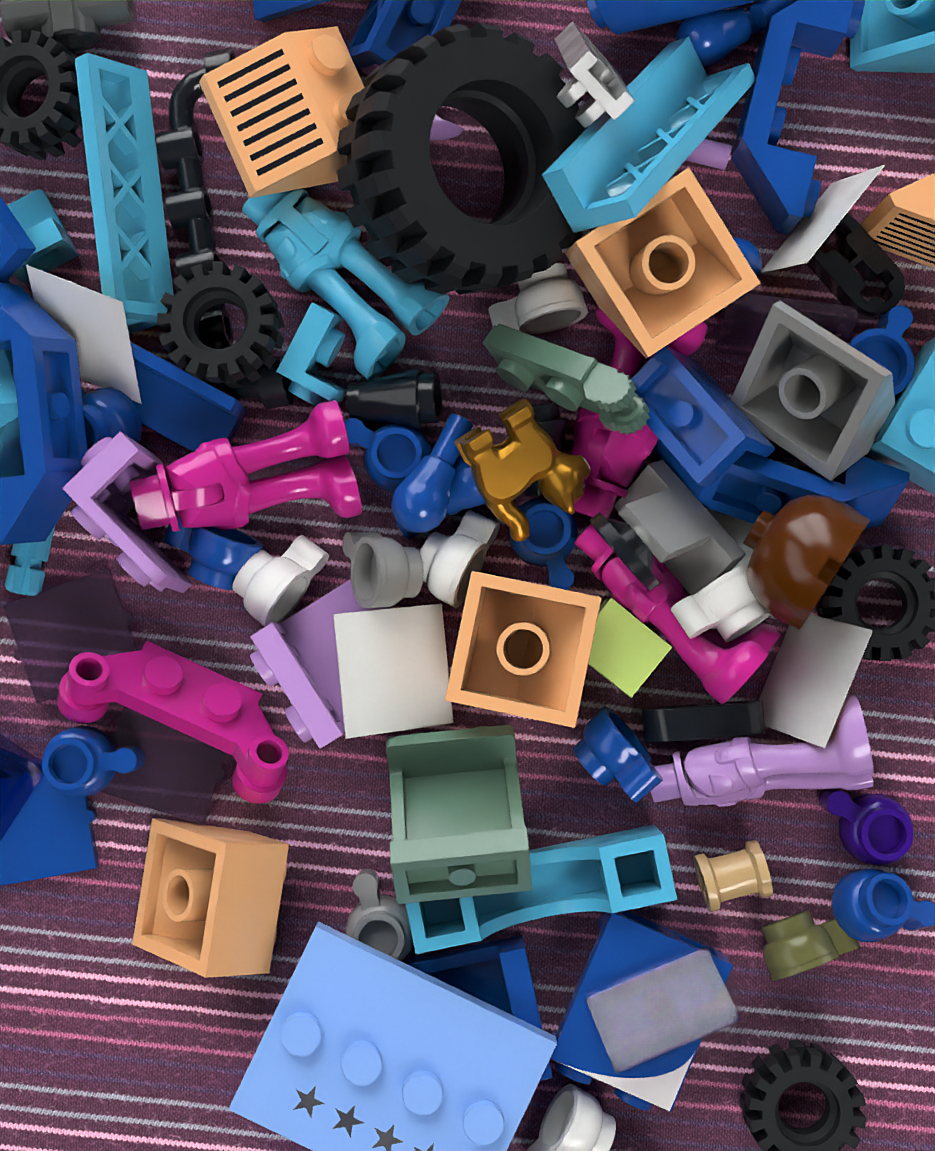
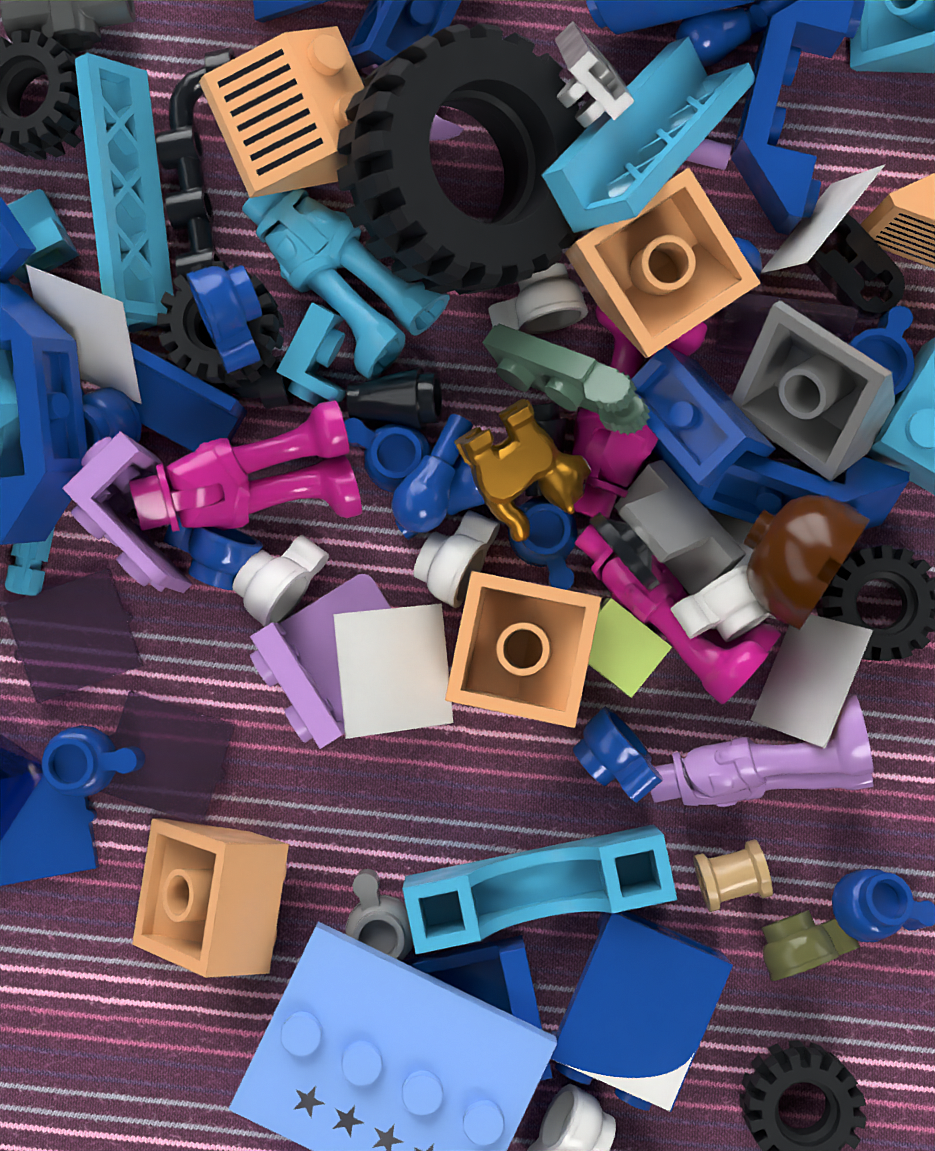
(187, 700): dark pink plate -> none
(226, 305): none -> blue piece
(382, 569): light grey piece -> none
(456, 815): sand green panel -> none
(662, 1010): clear purple slope -> none
(703, 721): black beam -> none
(870, 825): dark purple piece -> none

